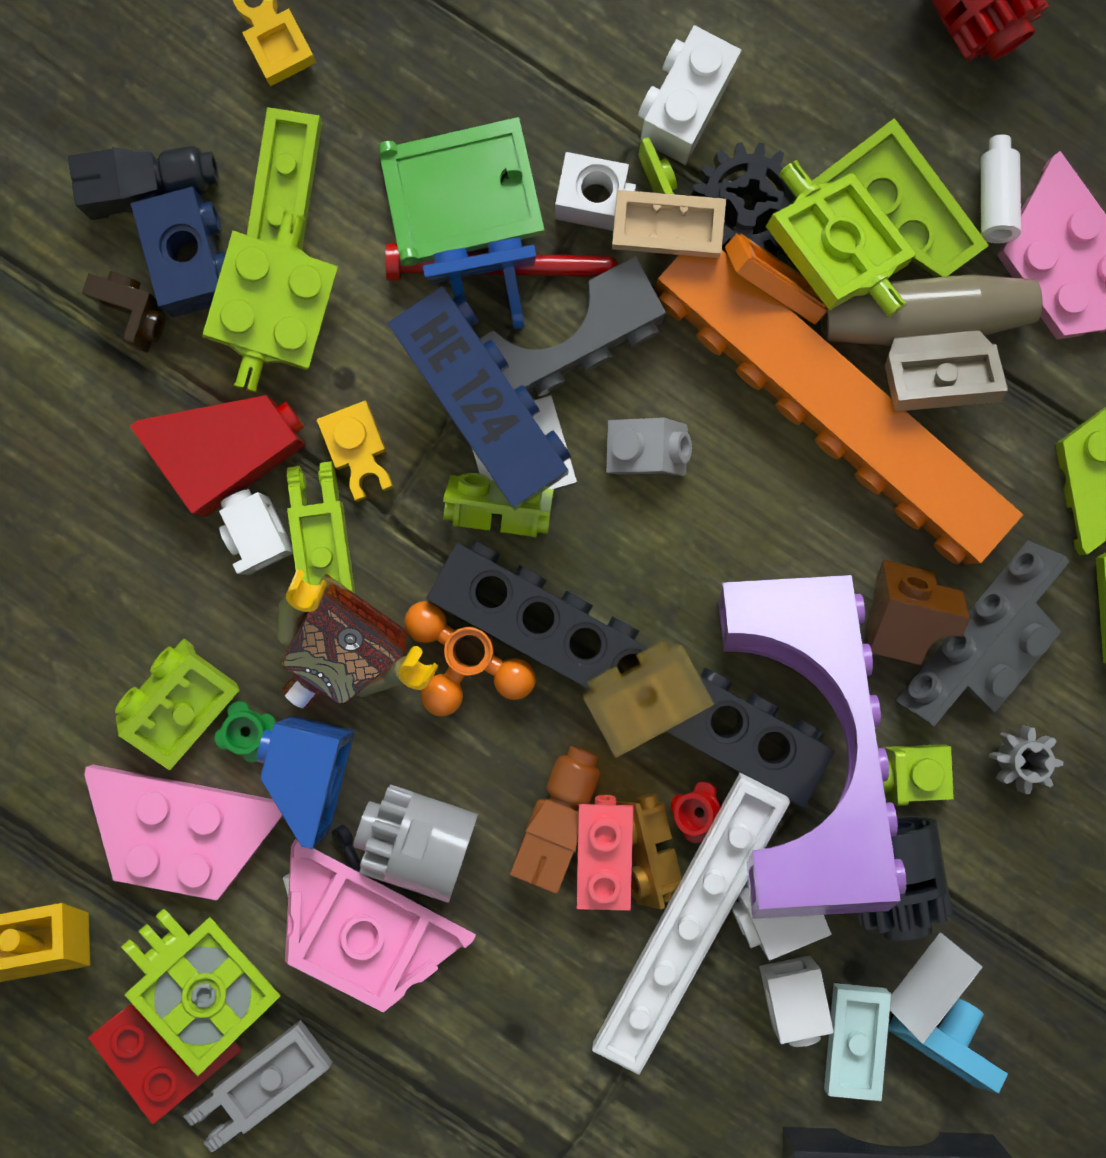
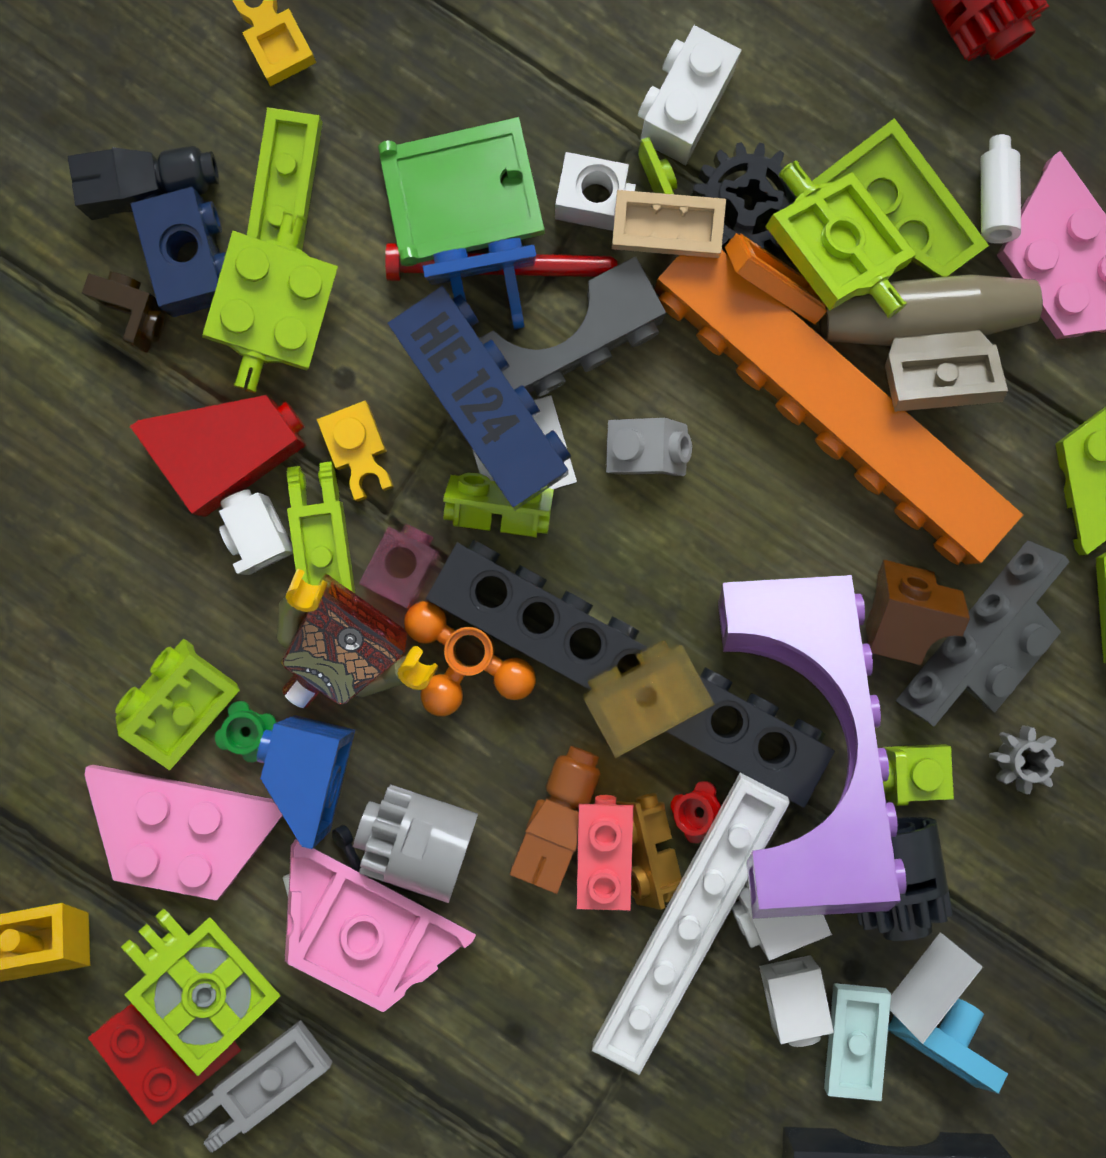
(379, 575): none -> clear pink brick

